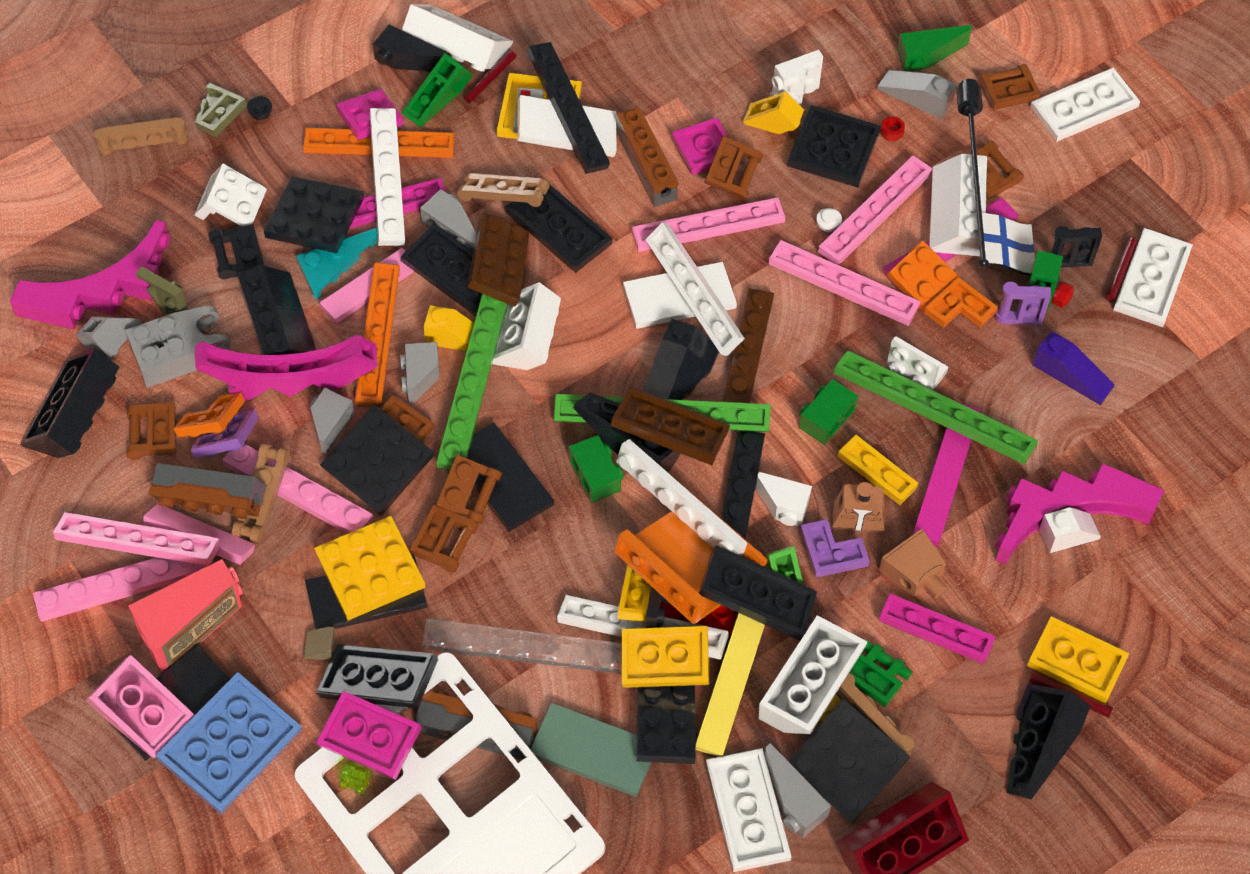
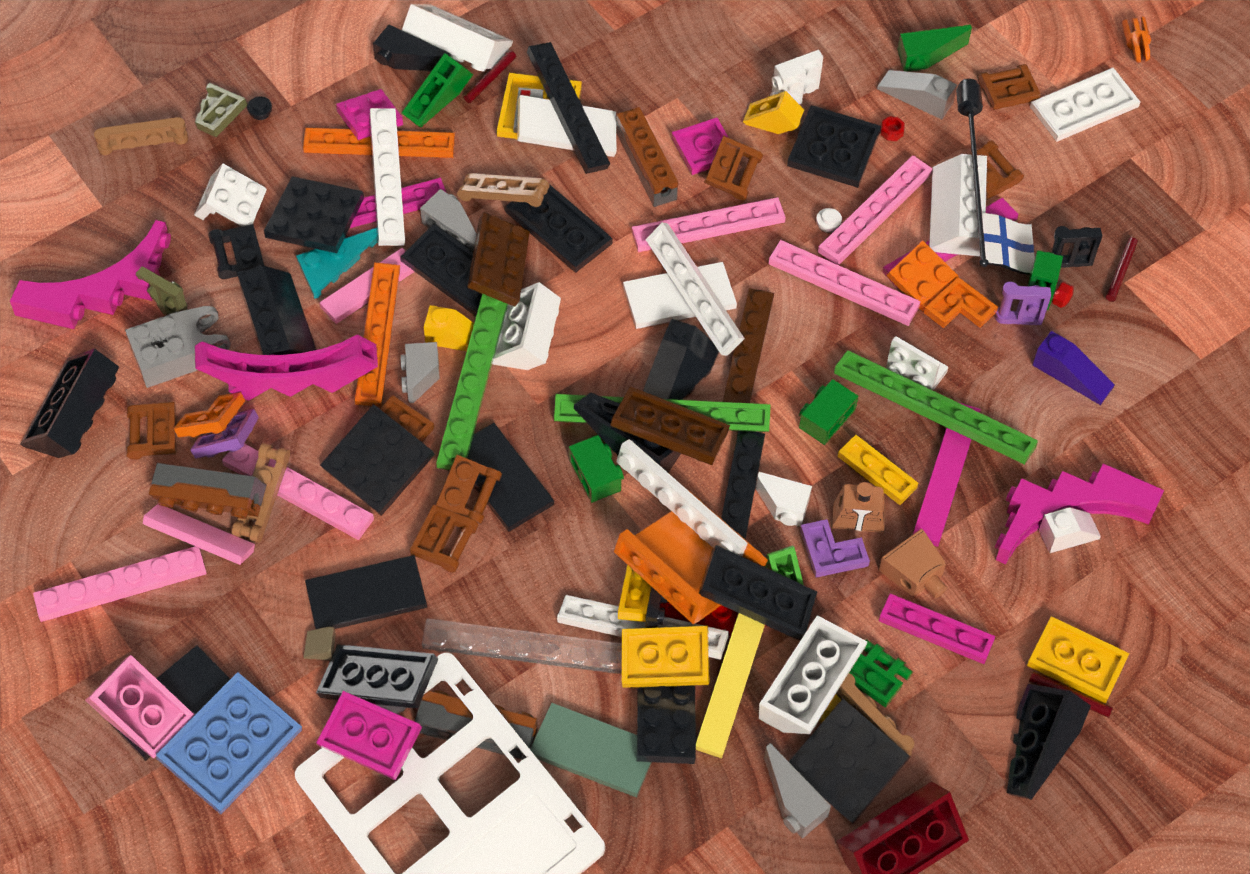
(106, 333): light grey slope -> none
(137, 539): bright pink plate -> none
(186, 612): coral slope -> none
(330, 417): light grey slope -> none
(355, 777): clear neon green wheel -> none
(369, 568): yellow plate -> none
(748, 810): white tile -> none
(1138, 39): none -> orange arm
(1153, 277): white tile -> none

